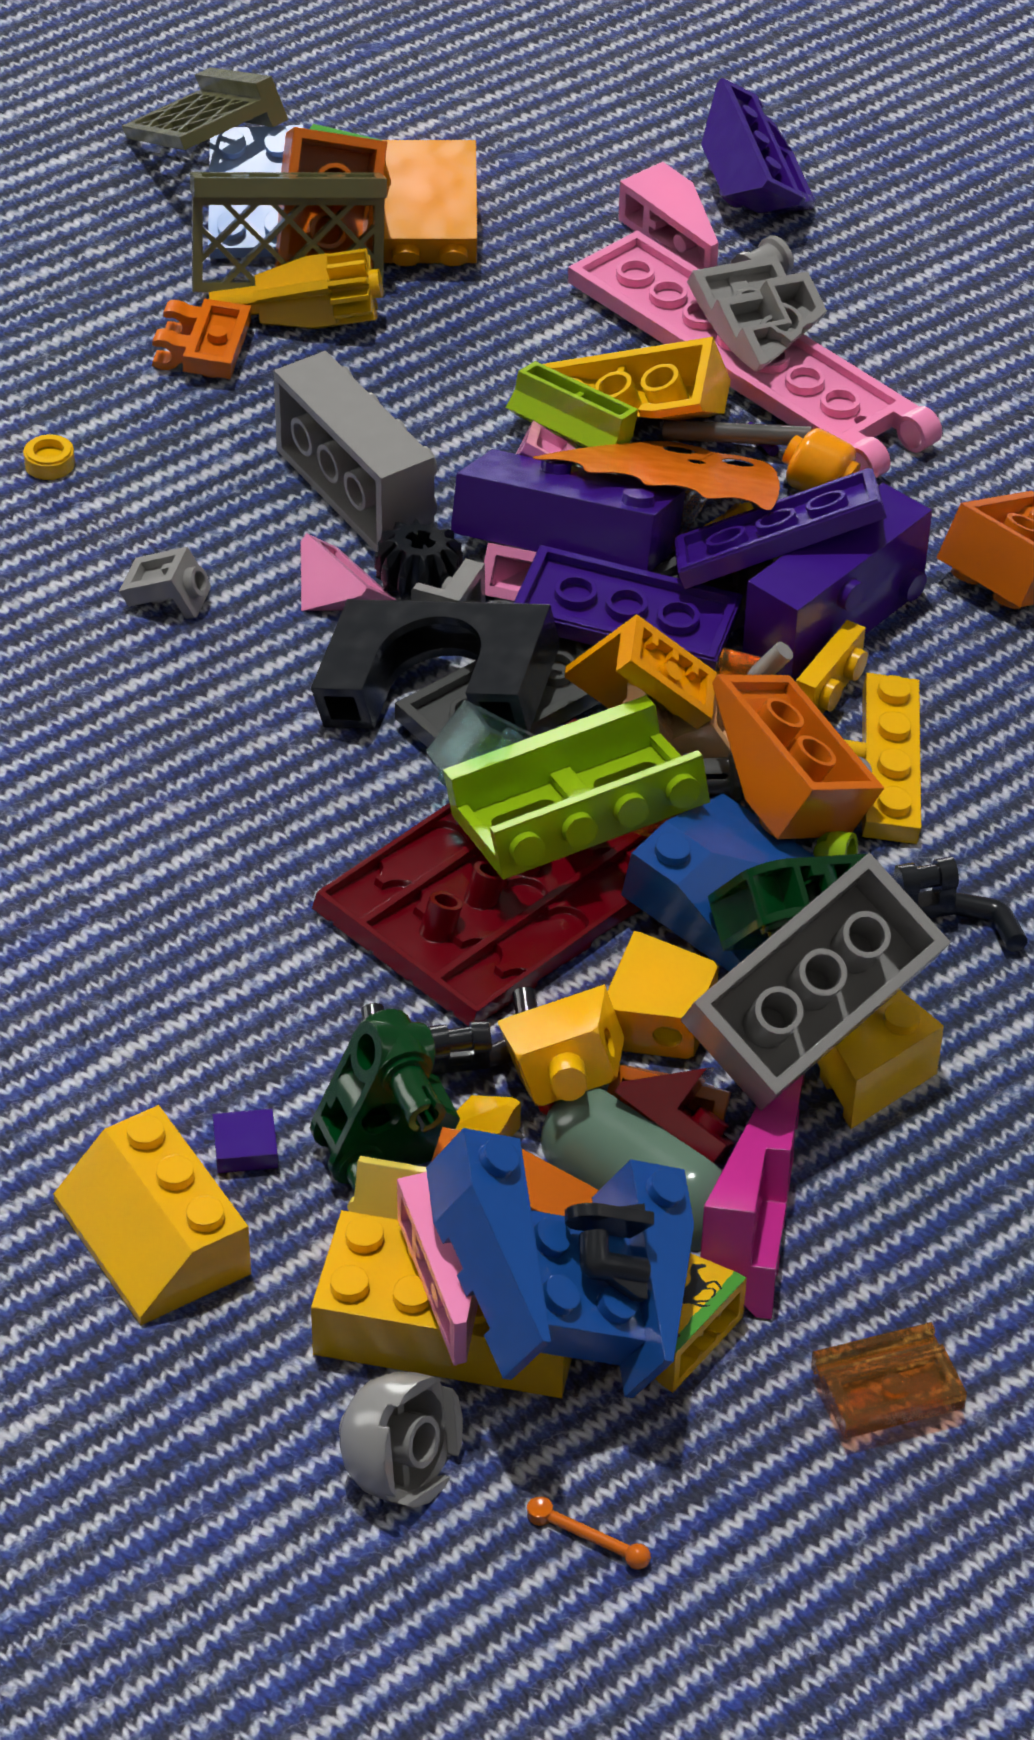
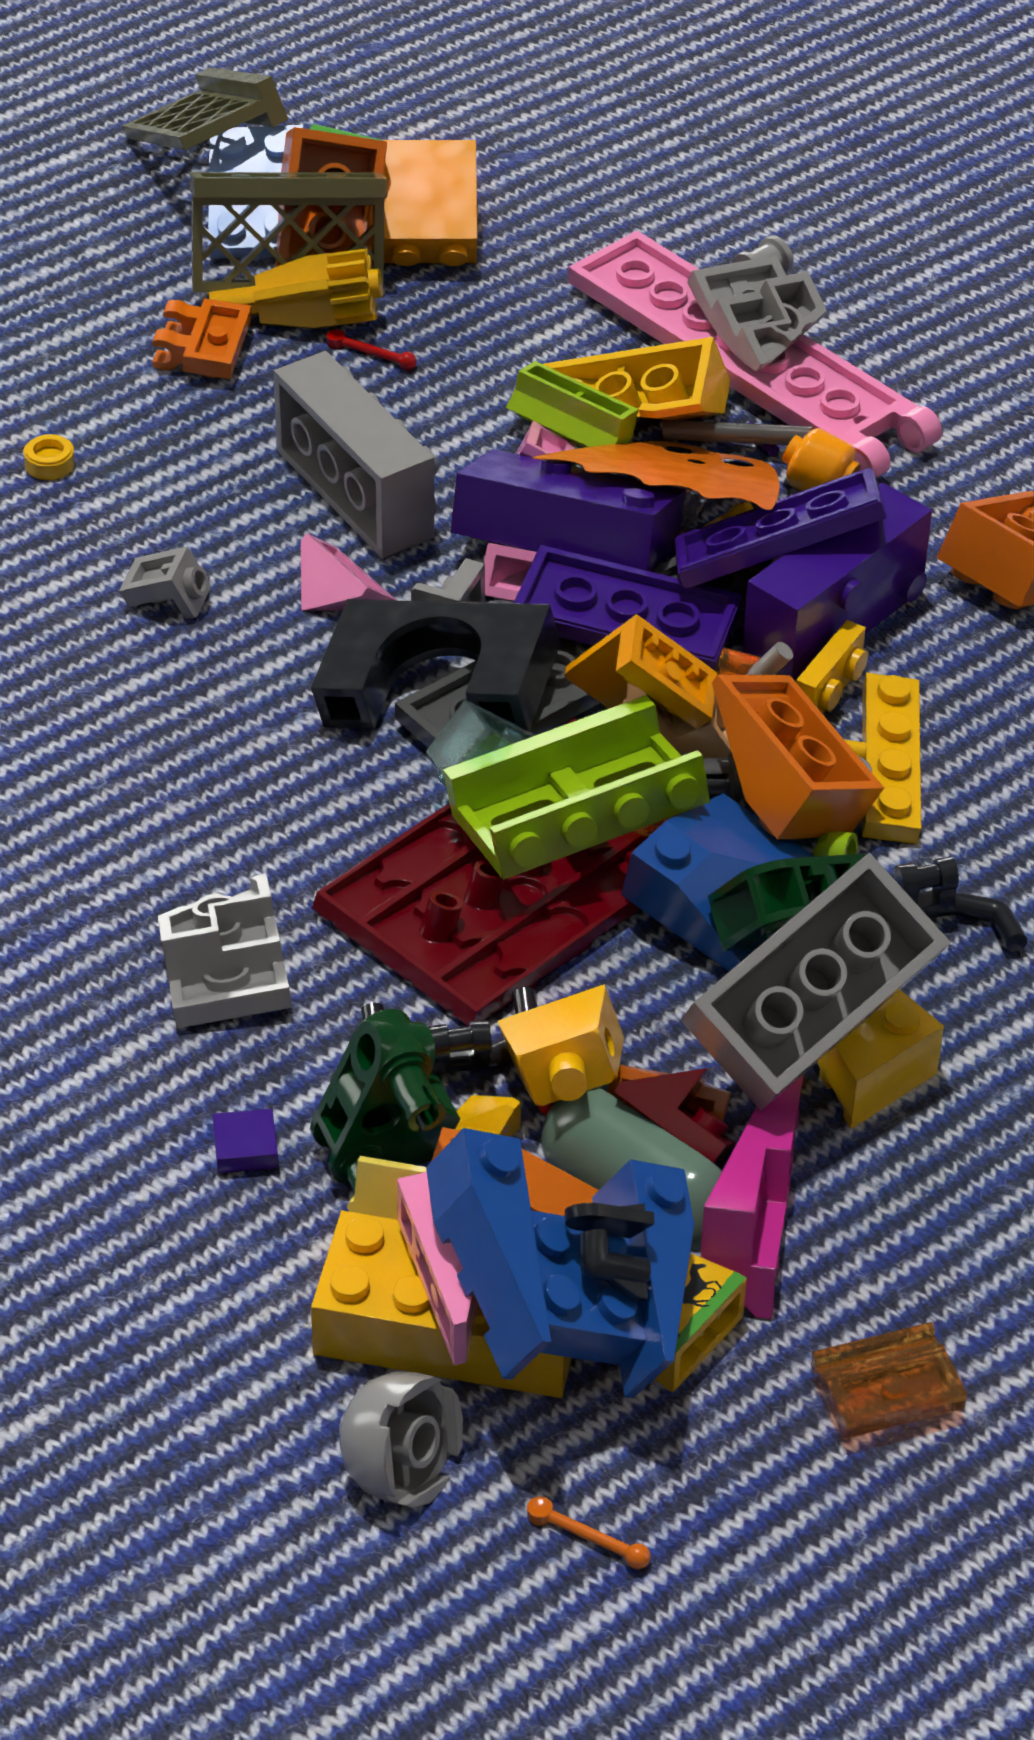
(154, 1217): yellow slope -> none
(224, 957): none -> light grey slope
(337, 339): none -> red hinge
(416, 556): black gear -> none
(655, 991): yellow torso -> none
(670, 213): bright pink slope -> none
(751, 155): dark purple wedge -> none

